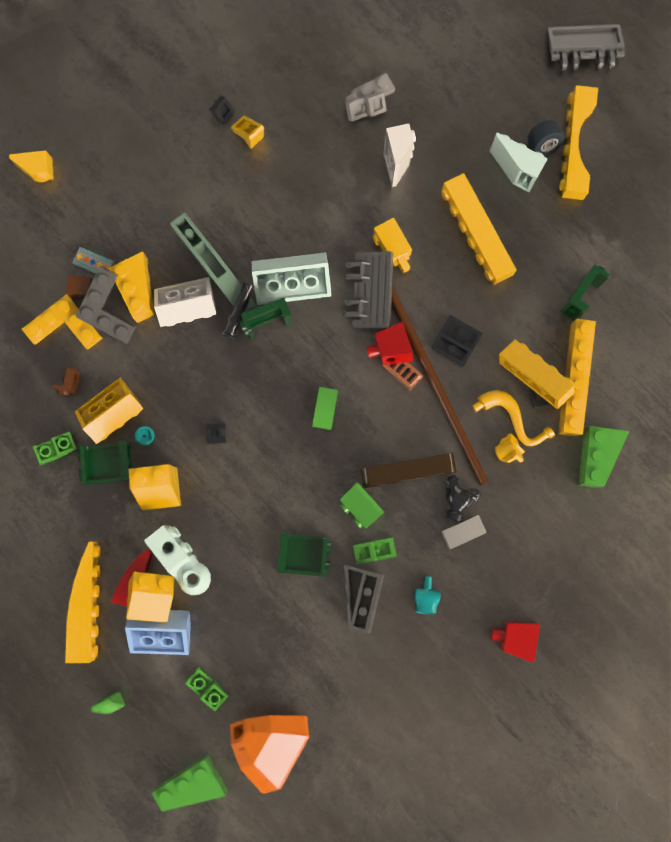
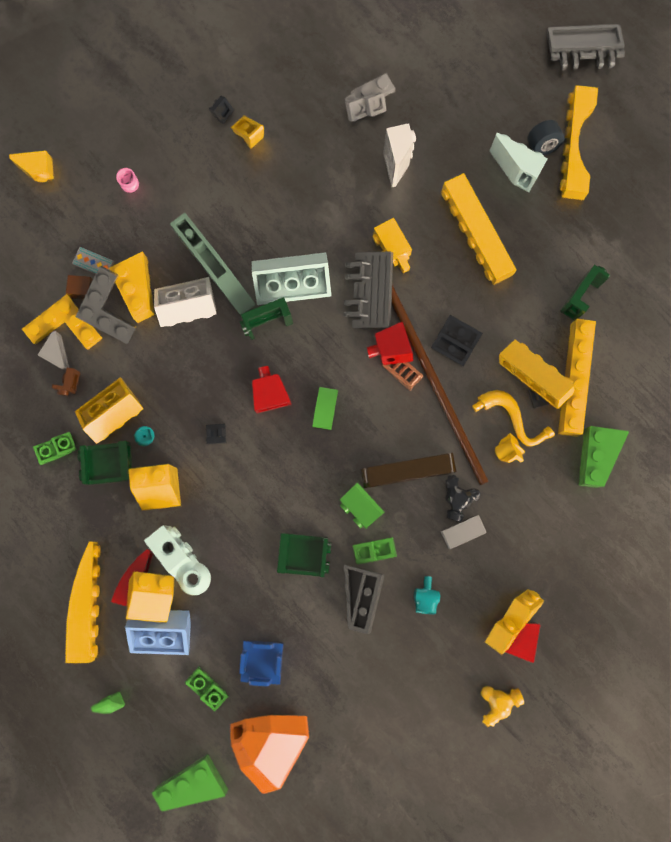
(54, 351): none -> light grey slope
(127, 176): none -> bright pink wheel
(241, 304): black pin -> none
(261, 663): none -> blue panel
(269, 391): none -> red torso
(500, 703): none -> yellow animal
(515, 619): none -> yellow arch

